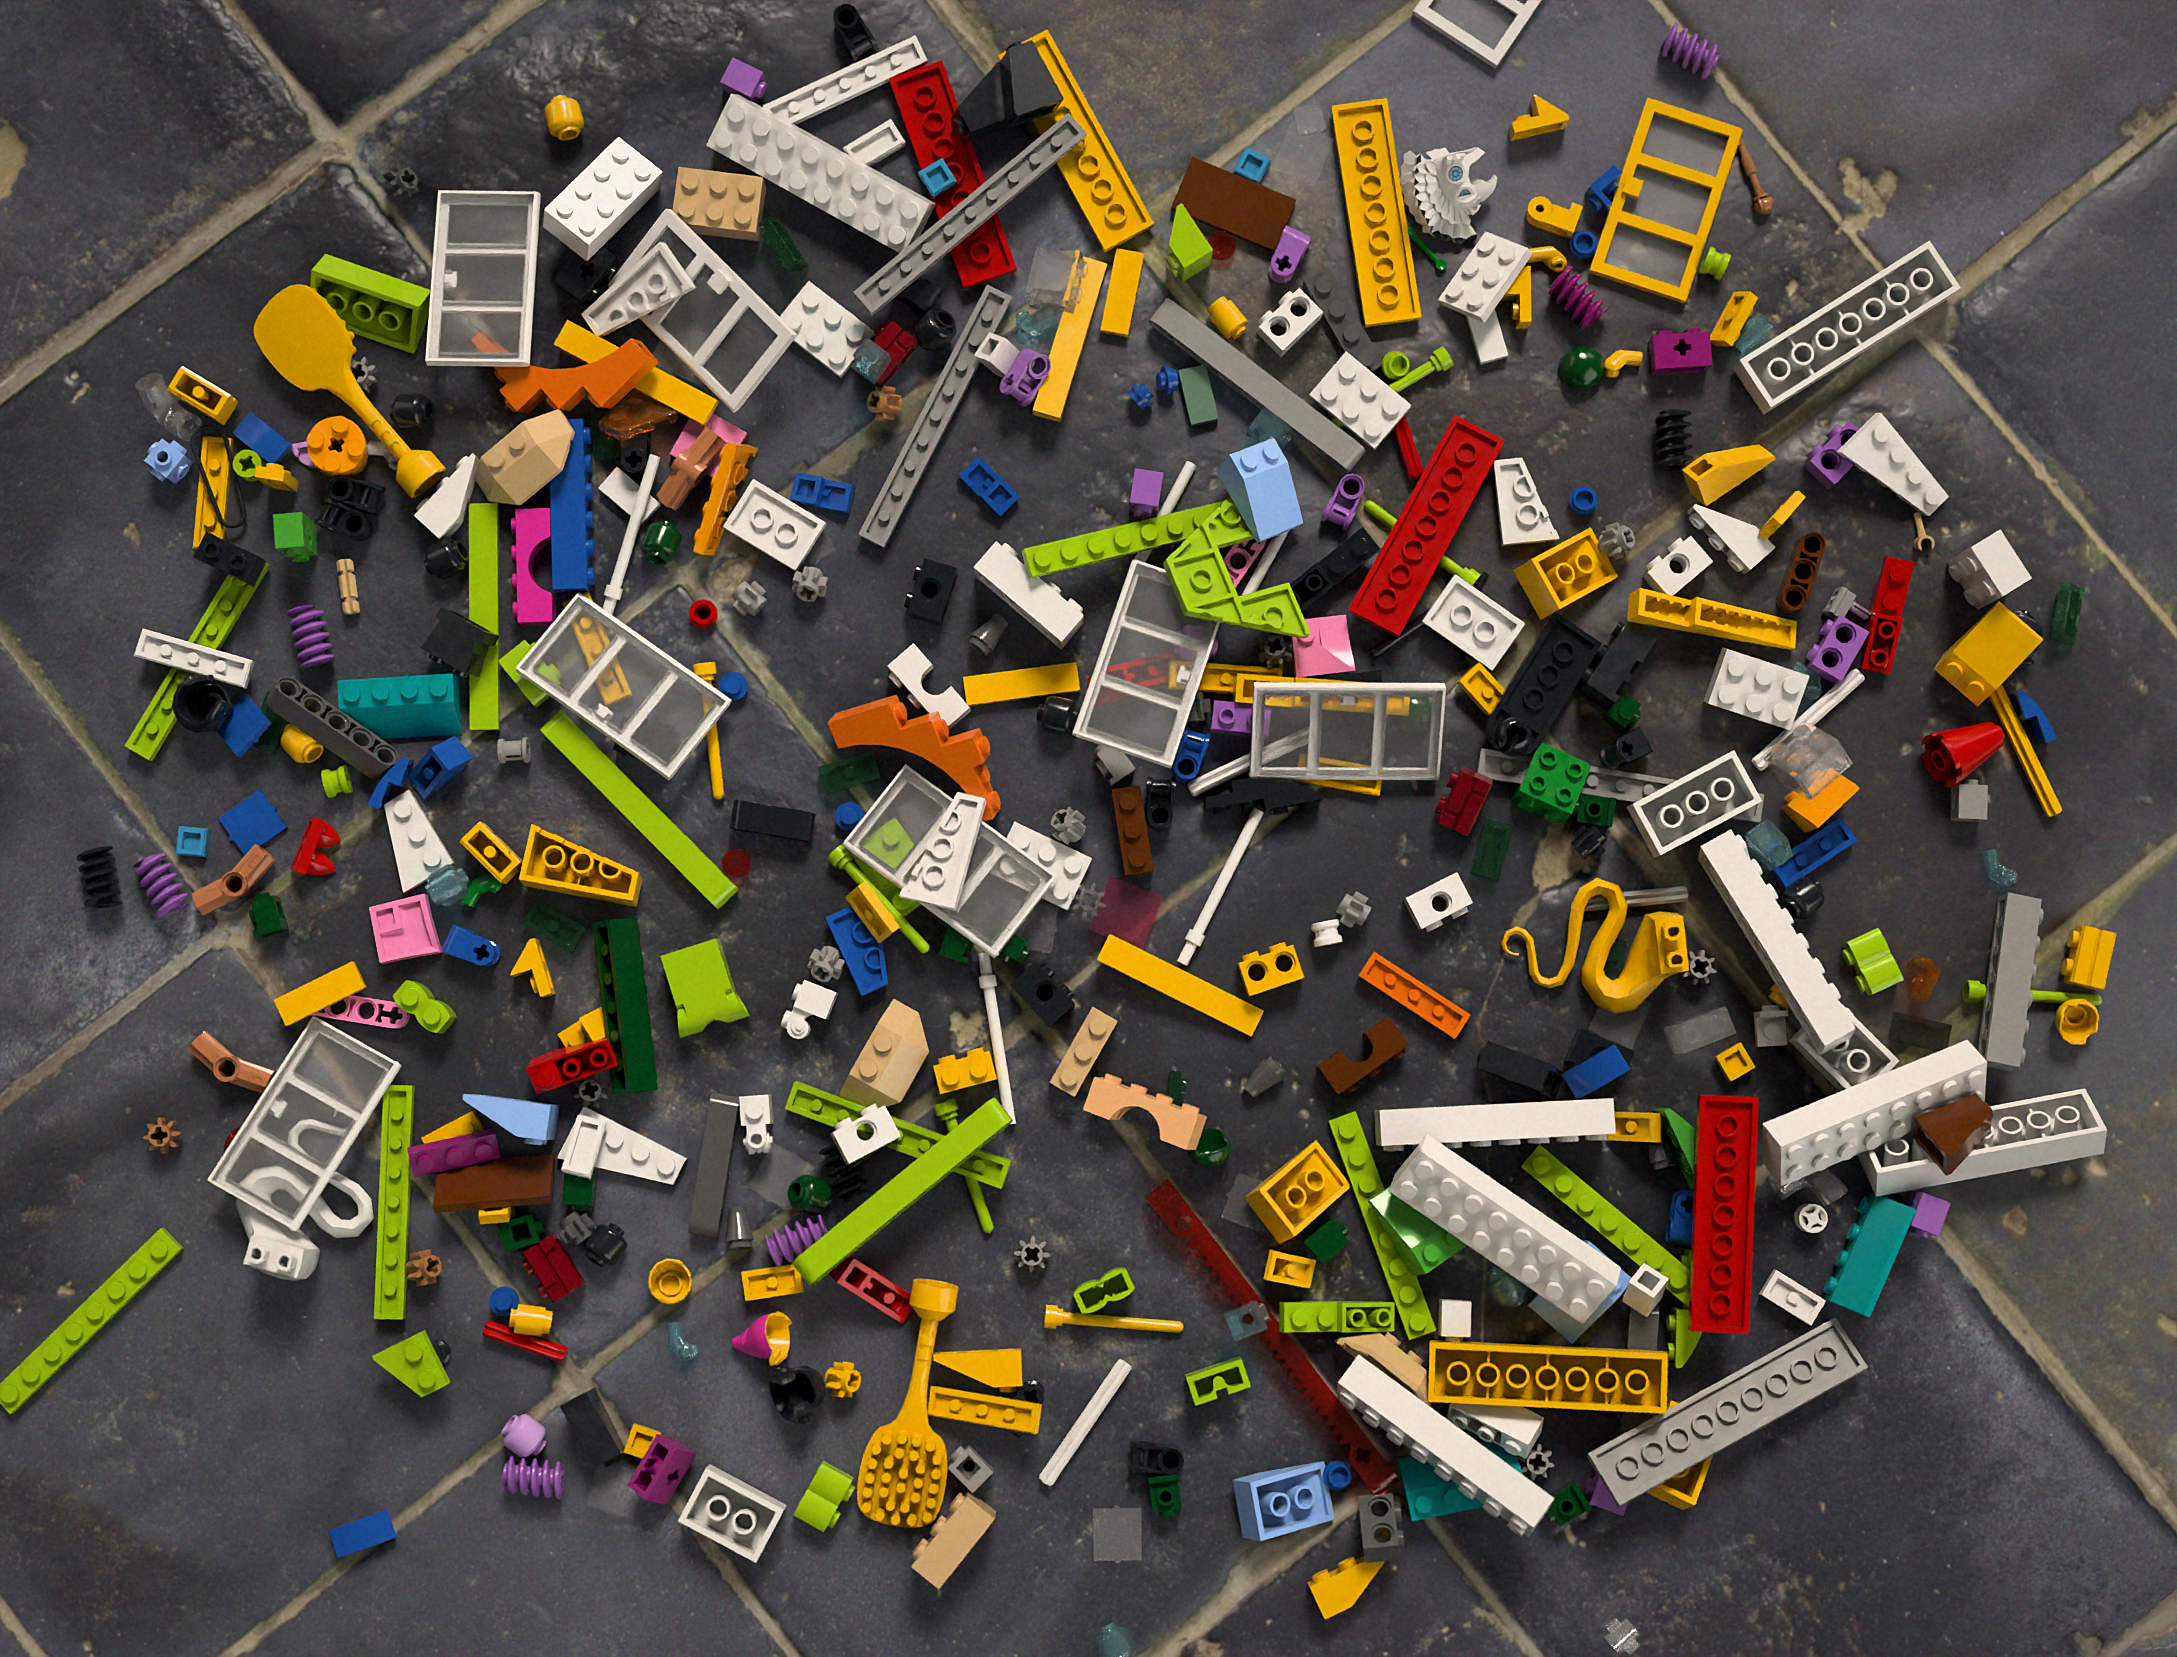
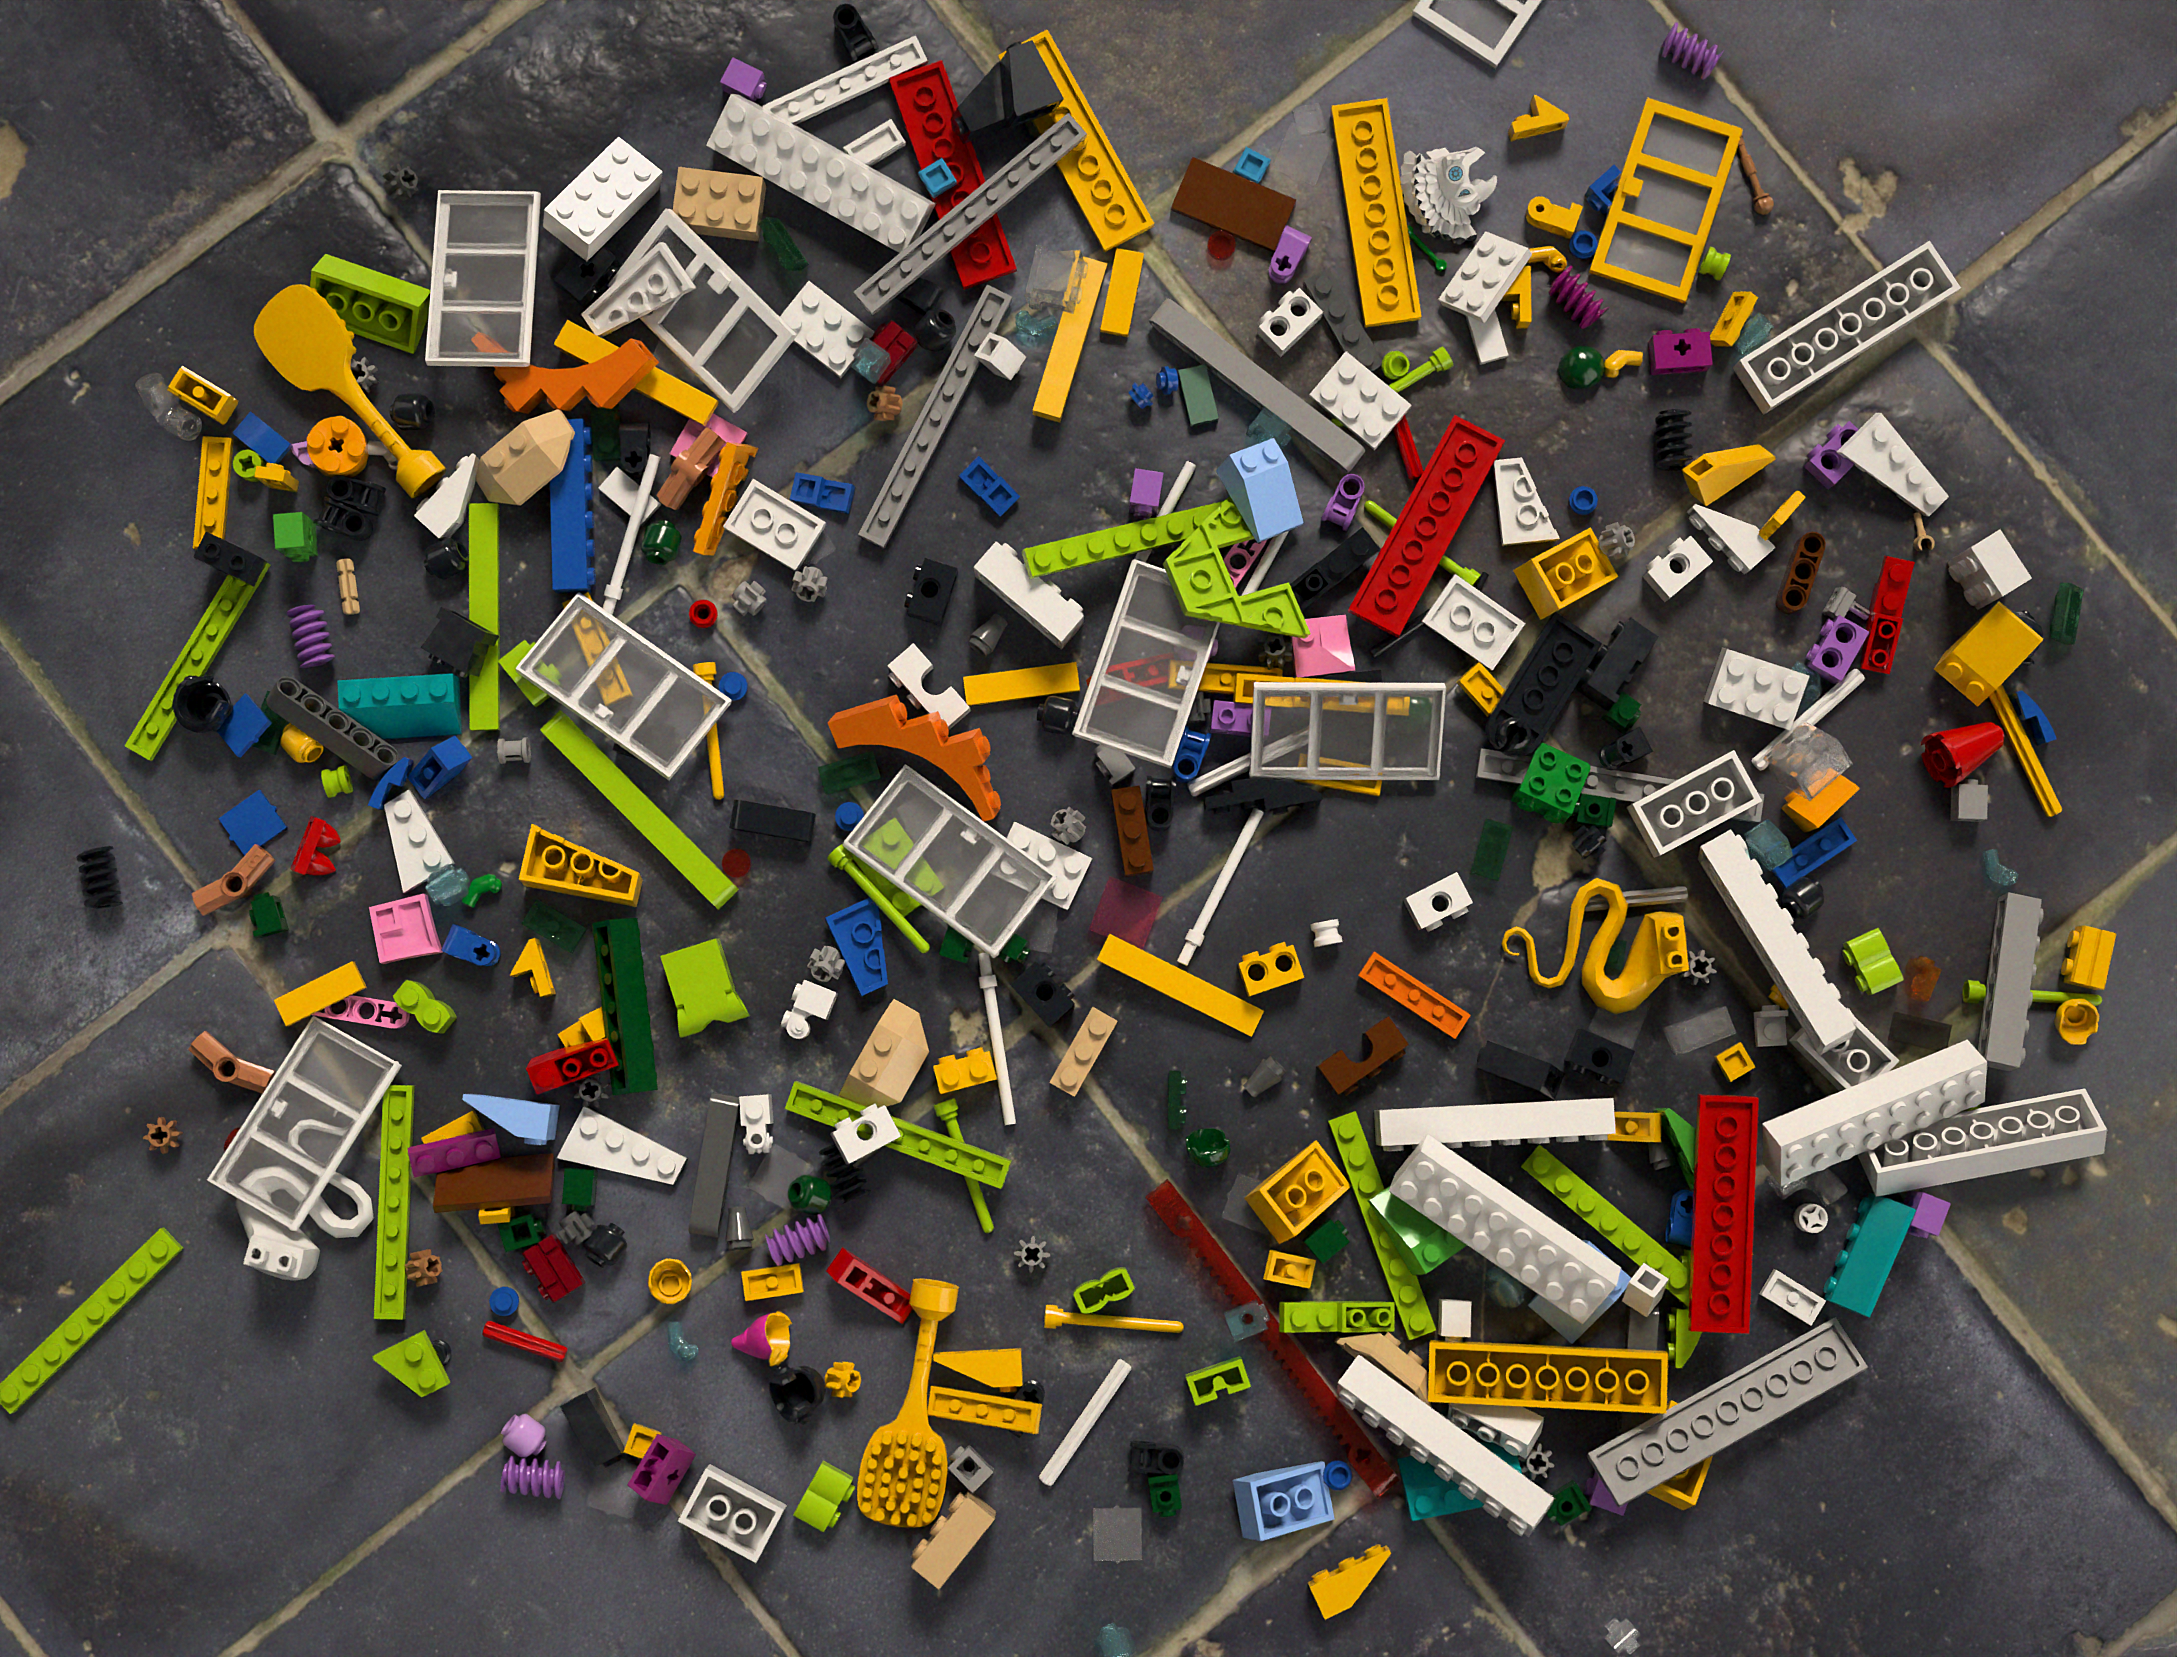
(160, 885): medium lavender piece -> none
(176, 465): light blue brick -> none
(192, 841): dark azure tile -> none
(194, 658): white tile -> none
(237, 485): black piece -> none
(362, 1533): blue slope -> none
(492, 852): yellow brick -> none
(530, 1320): yellow brick -> none
(532, 533): dark pink arch -> none
(564, 117): yellow head -> none
(584, 1146): white tile -> none
(635, 416): clear orange wing -> none
(872, 912): yellow plate -> none
(902, 1191): lime beam -> none
(944, 865): white wing -> none
(1025, 377): medium lavender piece -> none
(1086, 909): clear gear -> none
(1177, 1124): light nougat arch -> none
(1187, 247): lime slope -> none
(1227, 318): yellow brick -> none
(1353, 909): light grey gear -> none
(1383, 1527): dark grey brick -> none
(1463, 800): dark red brick -> none
(1596, 1071): blue slope -> none
(1710, 619): yellow slope -> none
(1953, 1131): reddish brown slope -> none

